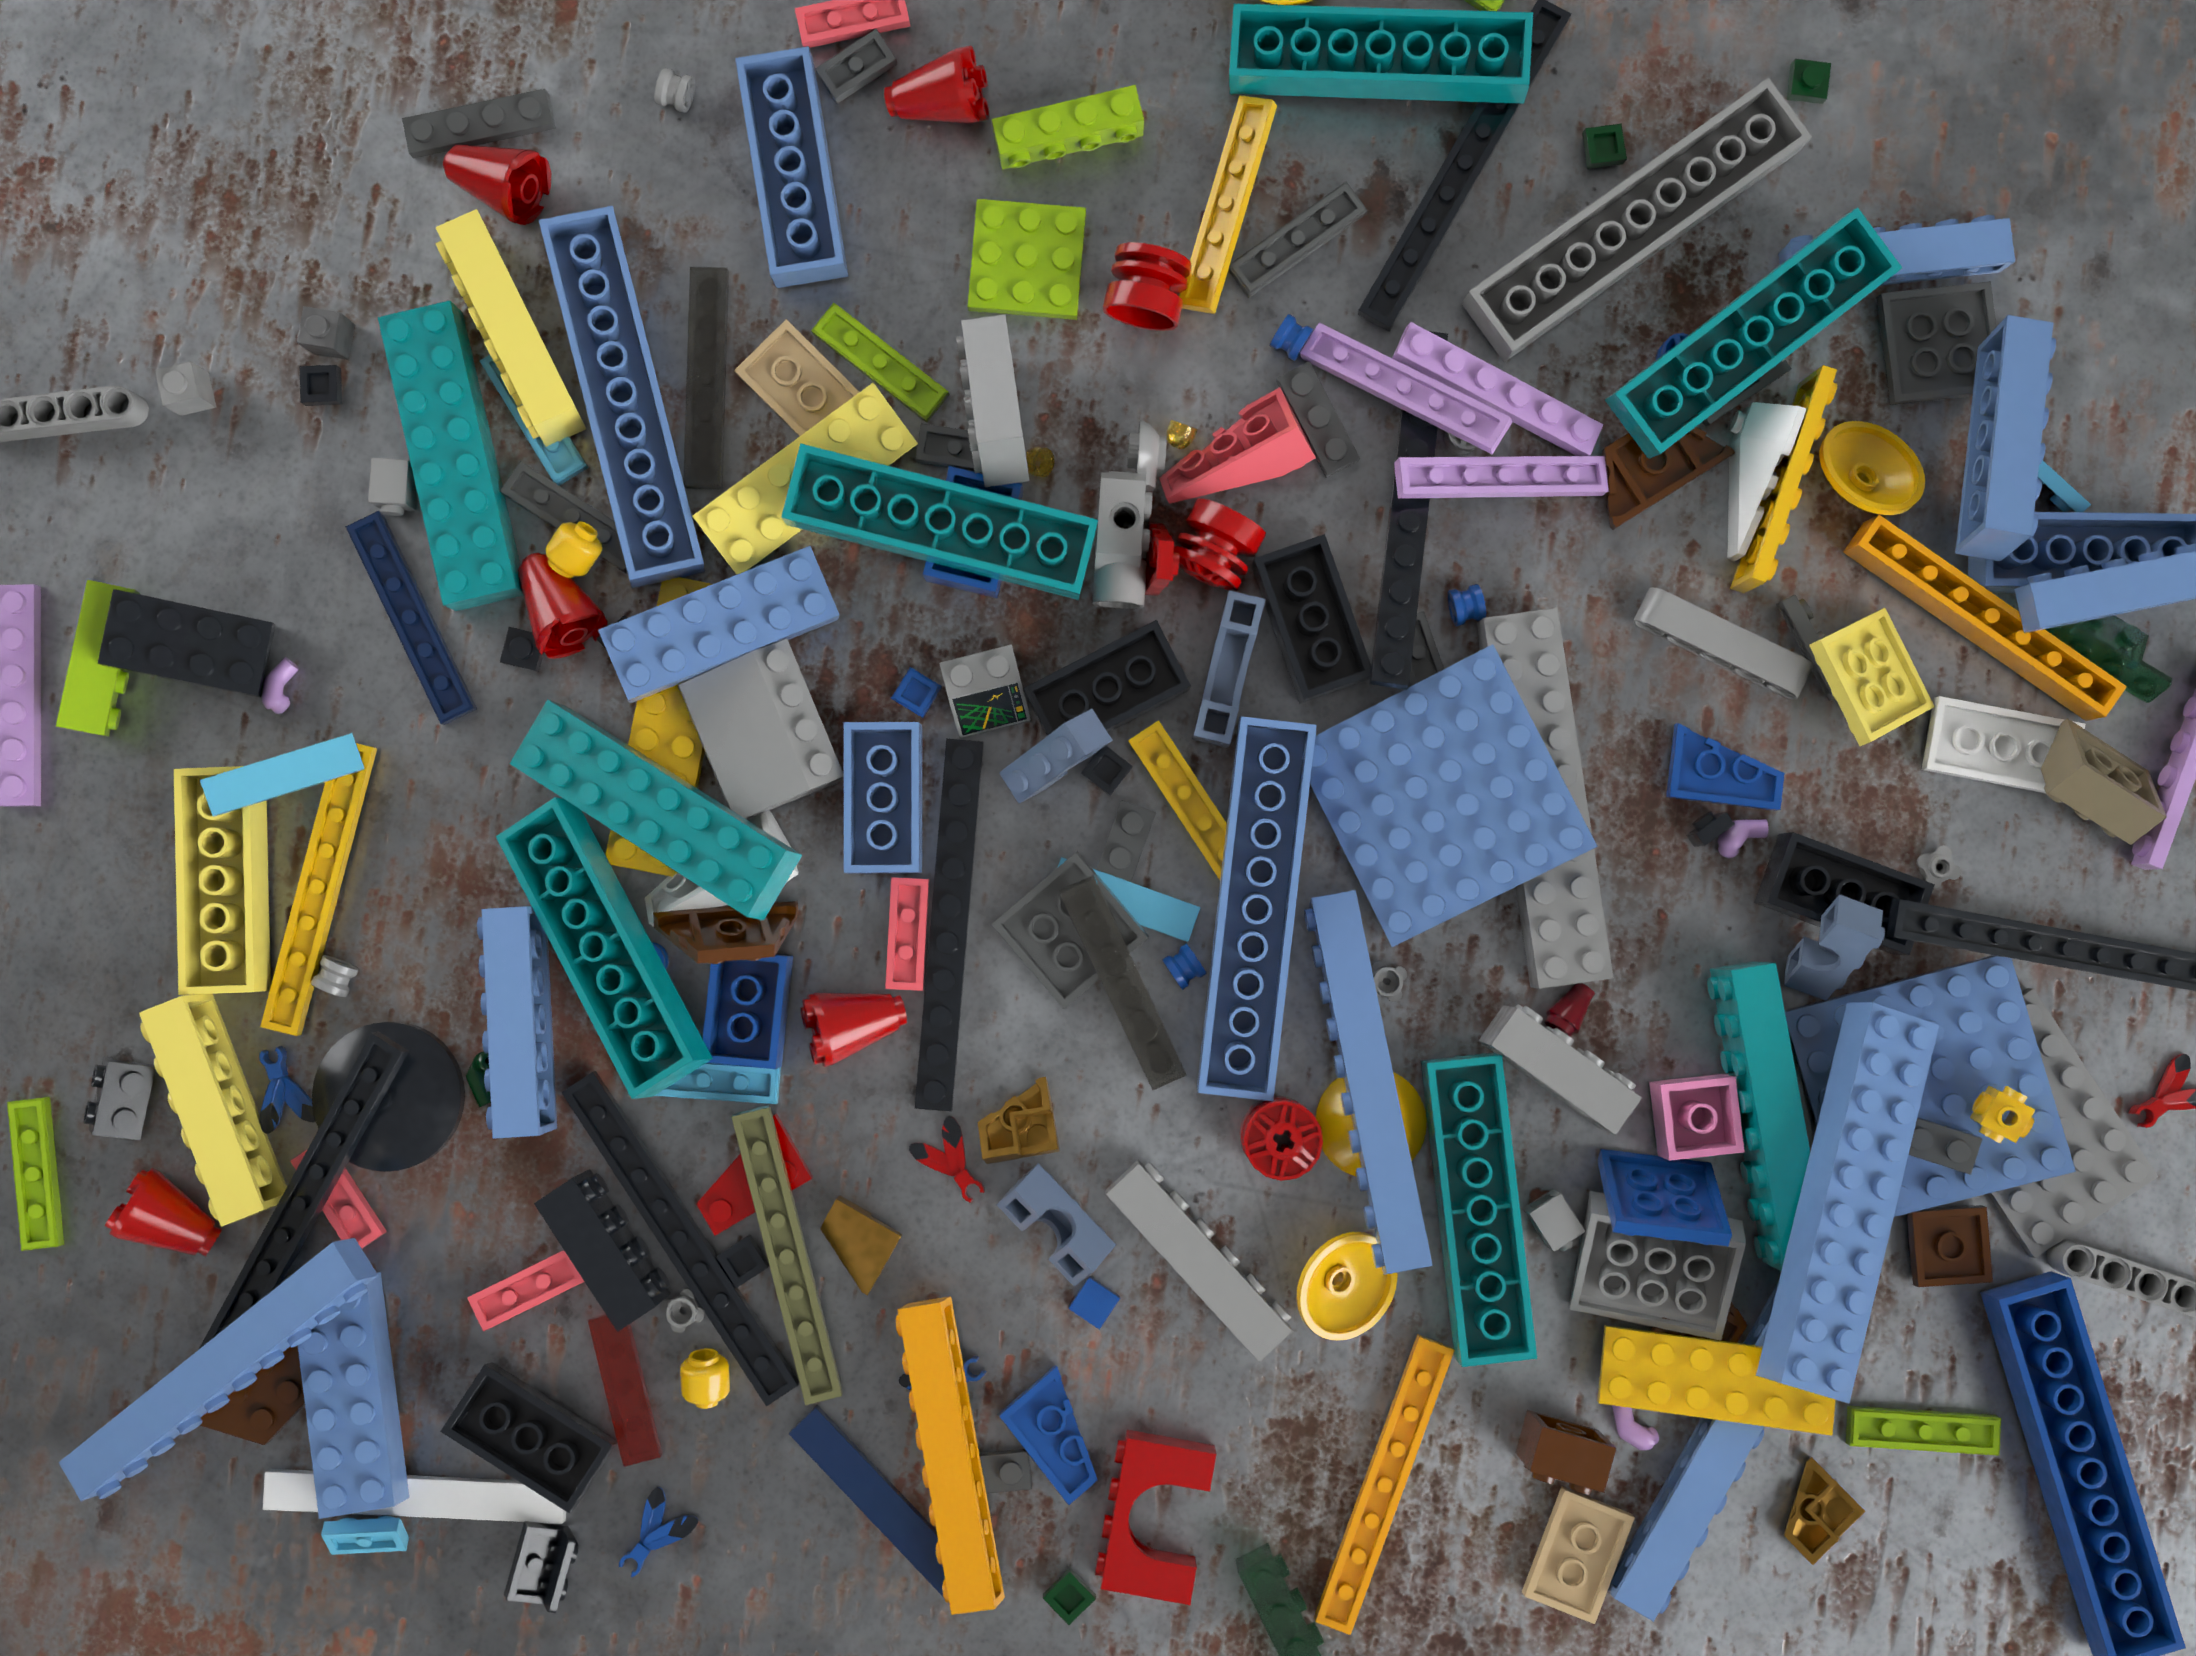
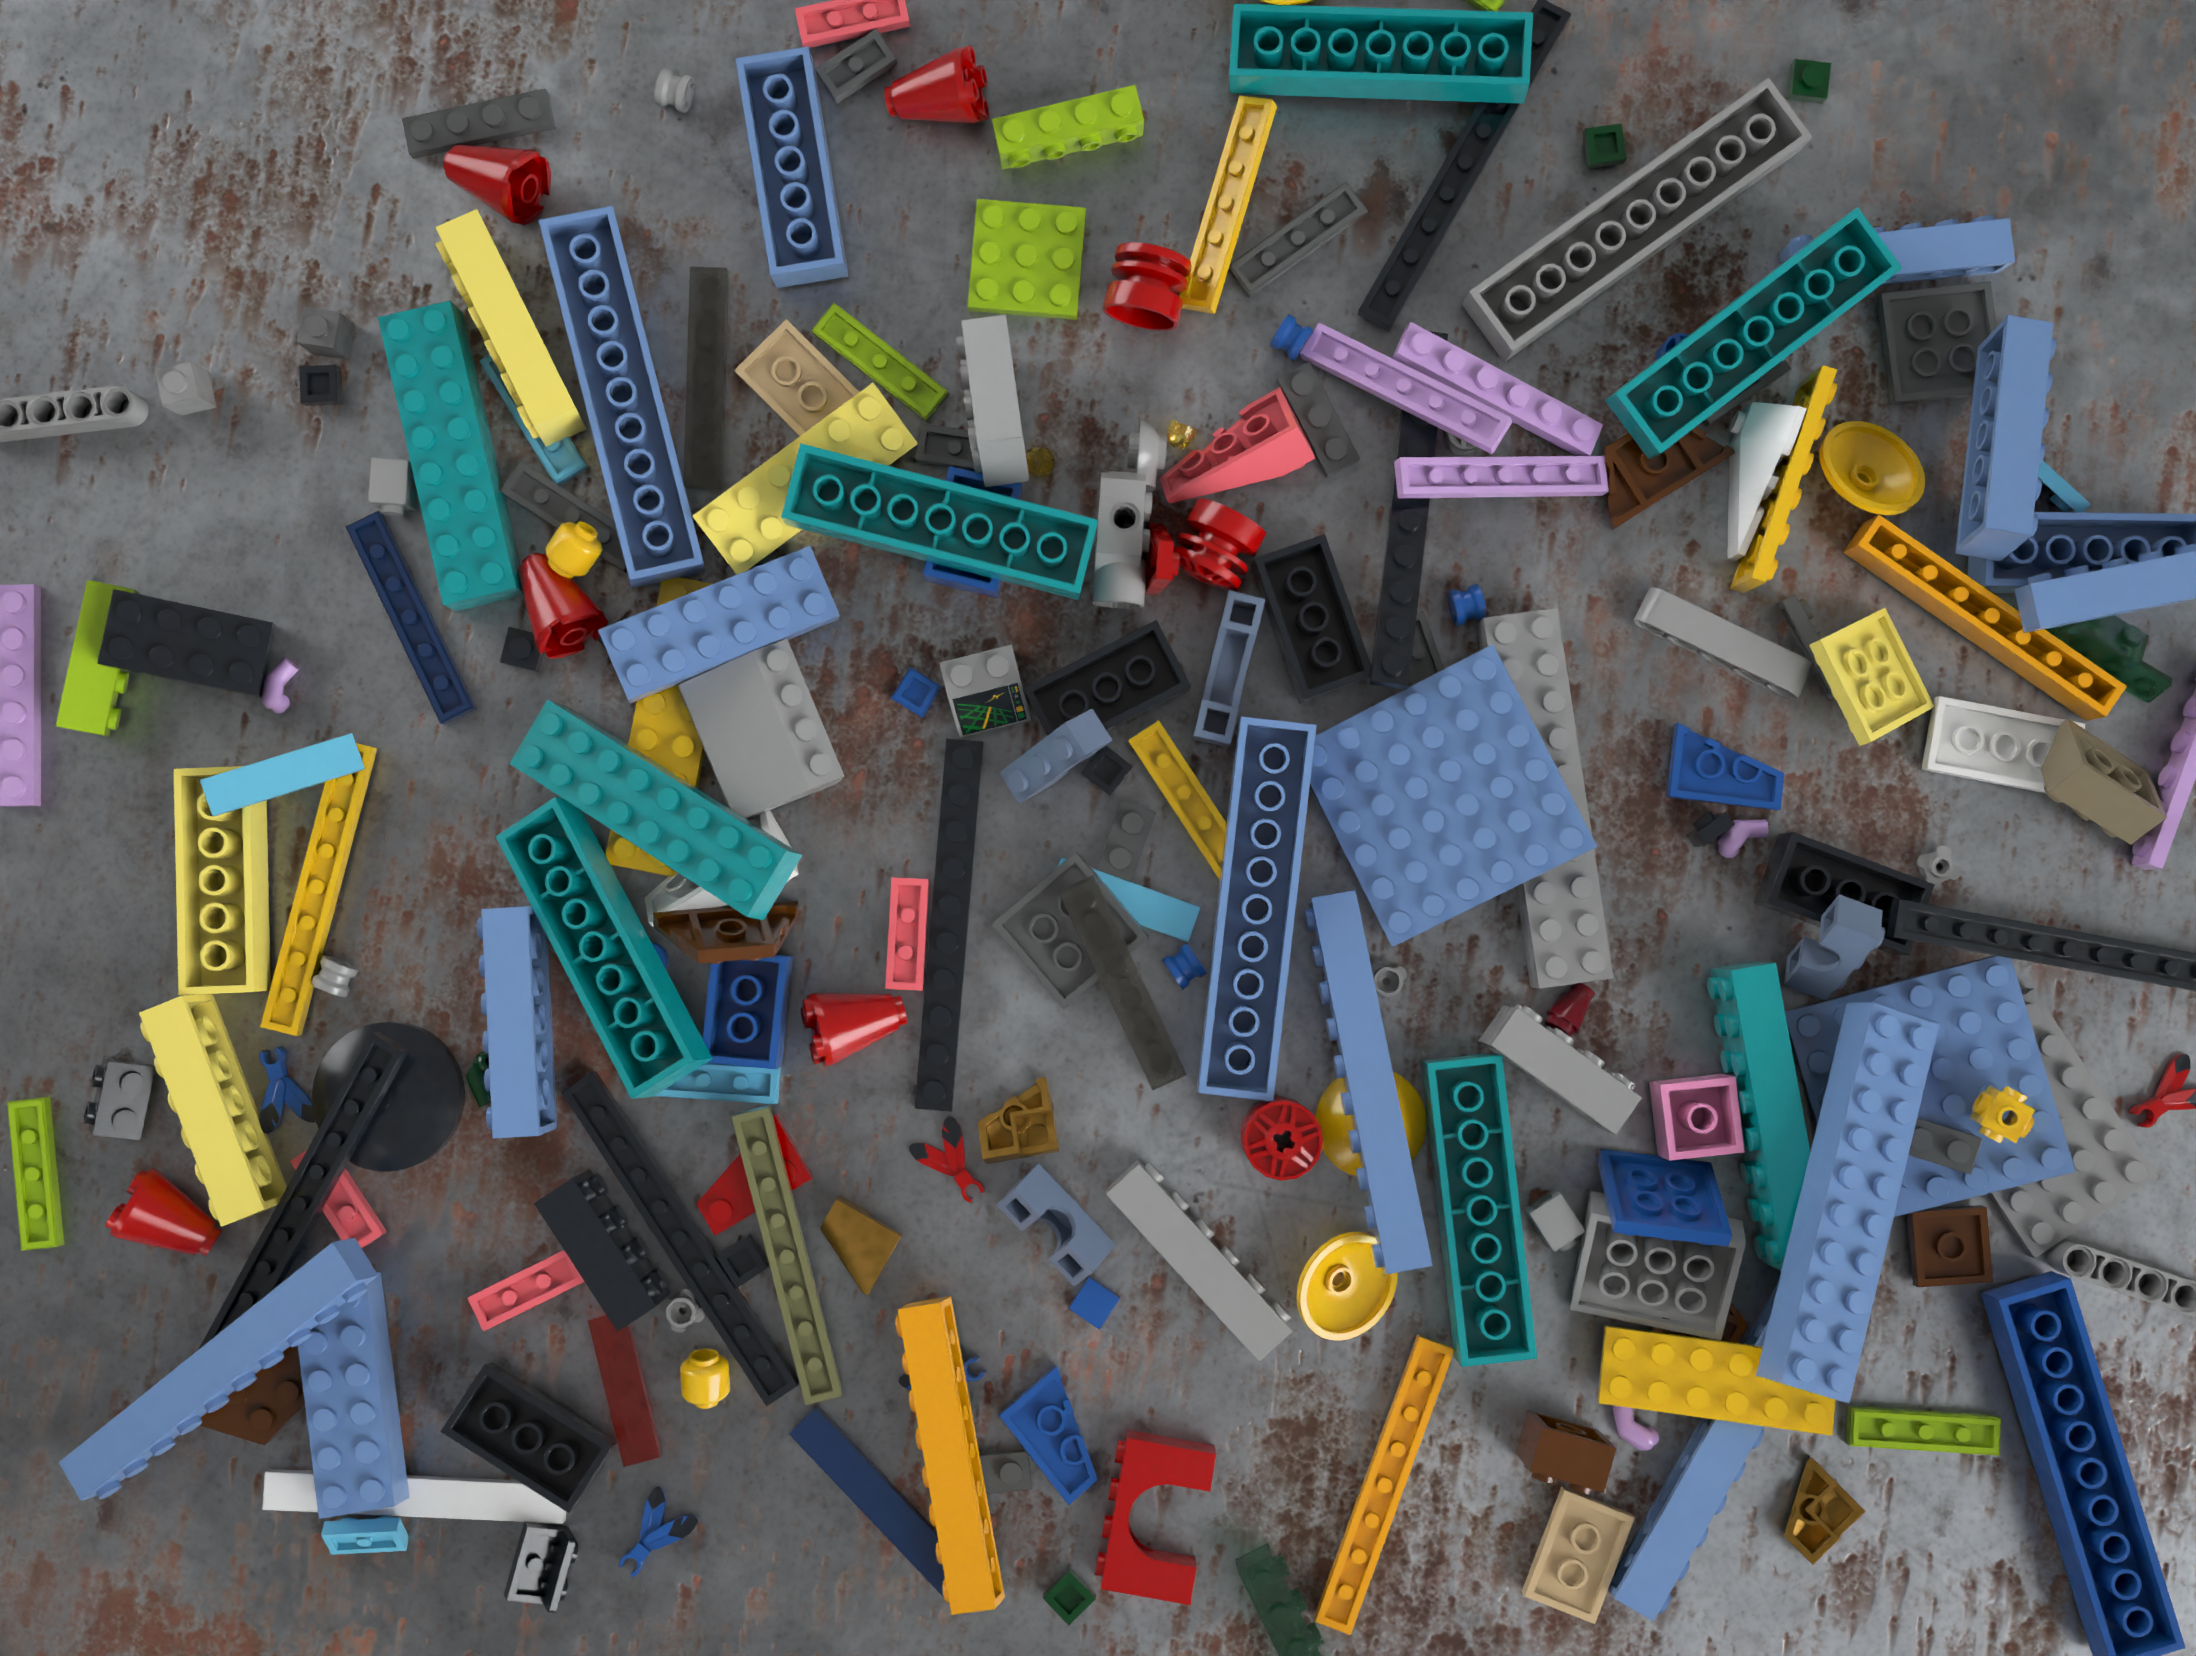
(882, 797): medium blue brick -> none

